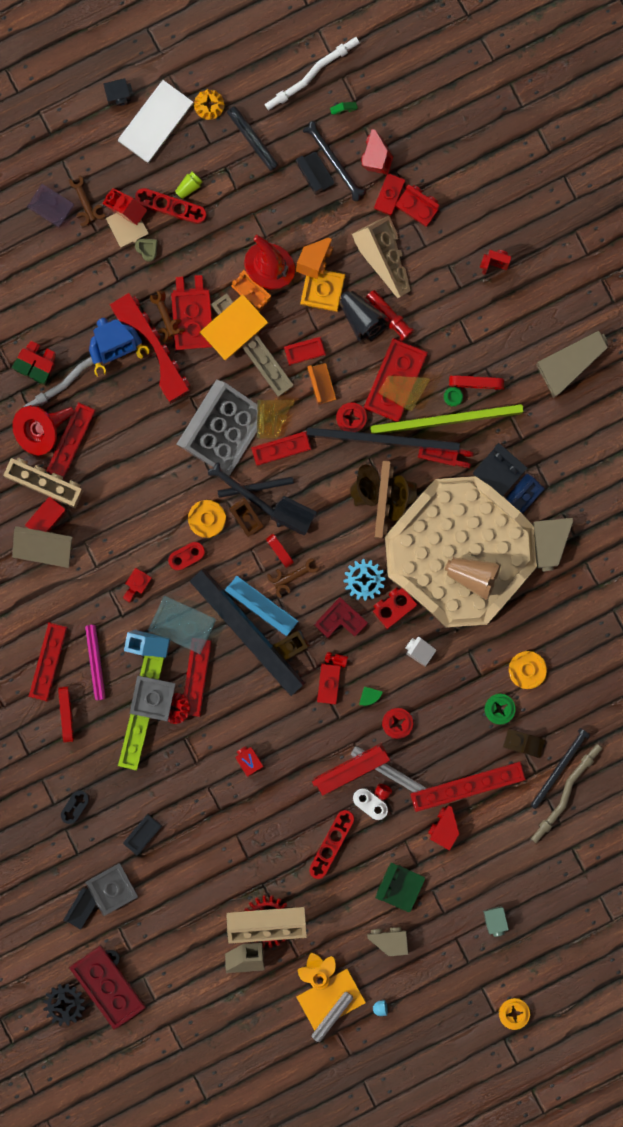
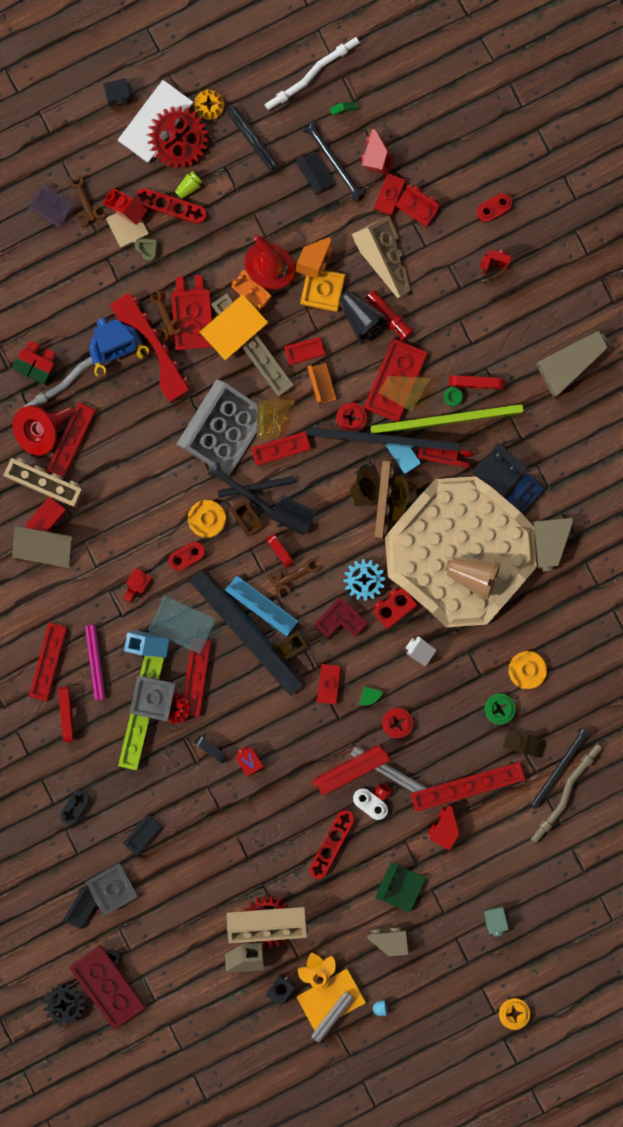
(167, 123): none -> red gear
(210, 749): none -> black beam
(280, 998): none -> black brick
(337, 659): red piece -> none
(404, 457): none -> medium azure tile
(494, 207): none -> red plate

